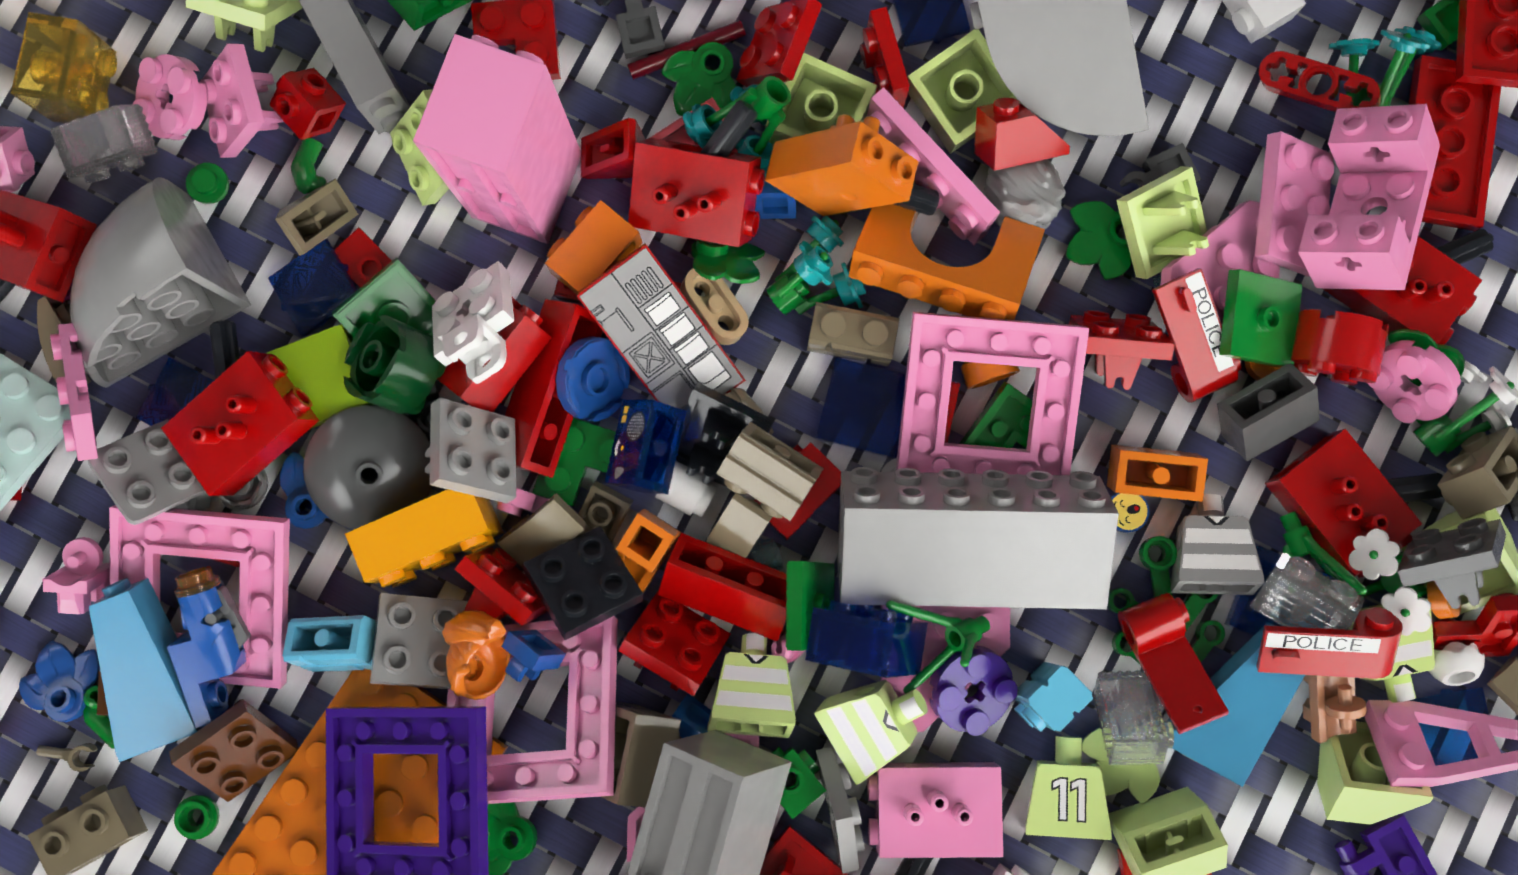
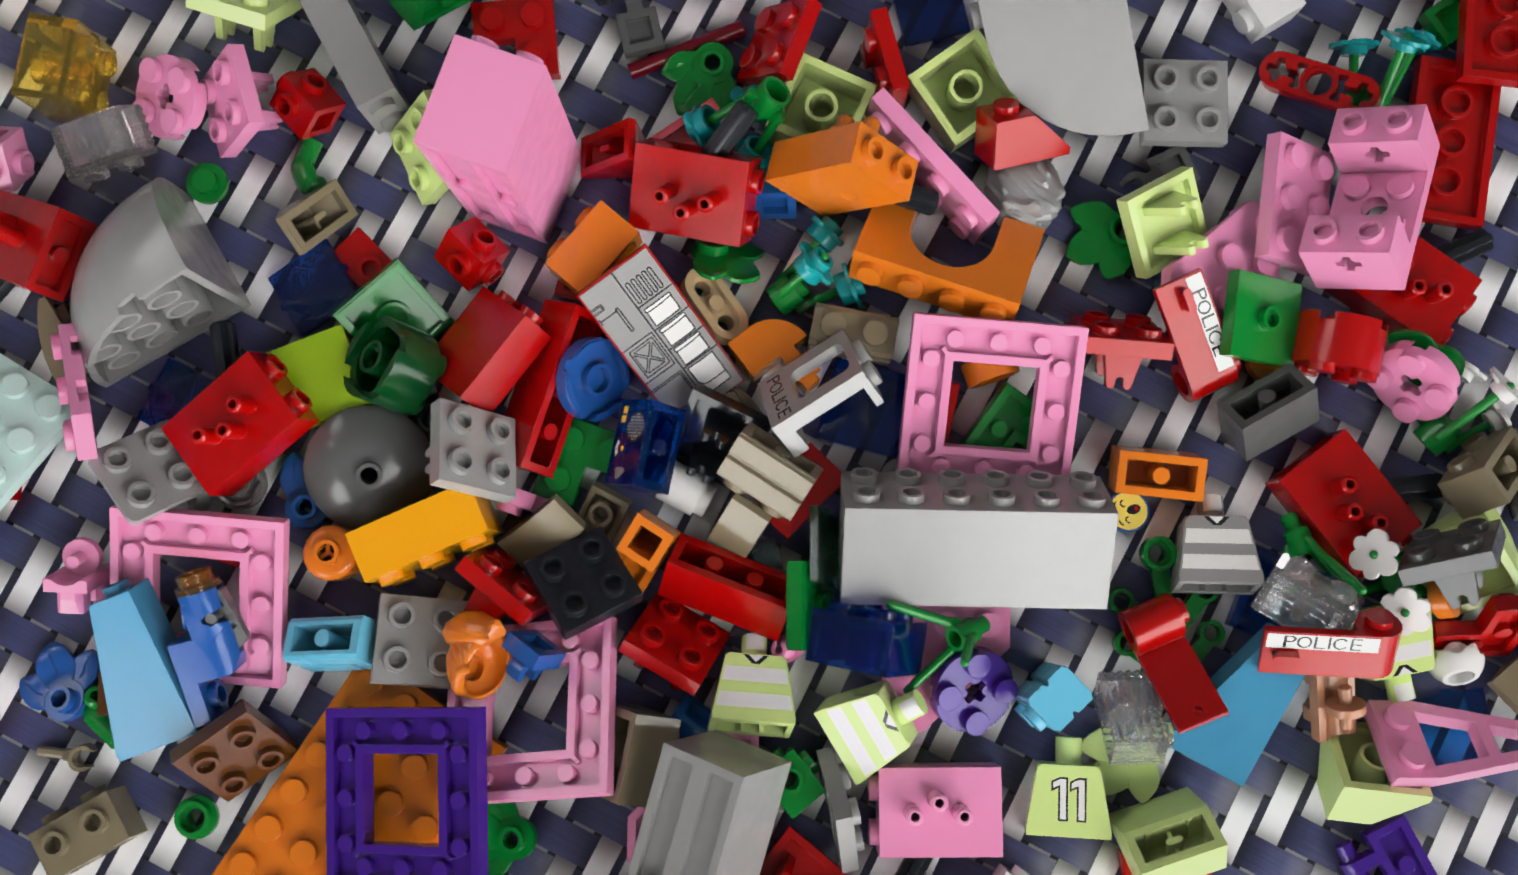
(319, 550): none -> orange head
(469, 322): white plate -> none
(472, 254): none -> red brick
(768, 344): none -> orange brick
(790, 413): none -> light grey window
(824, 549): none -> clear green piece
(1185, 102): none -> light grey plate

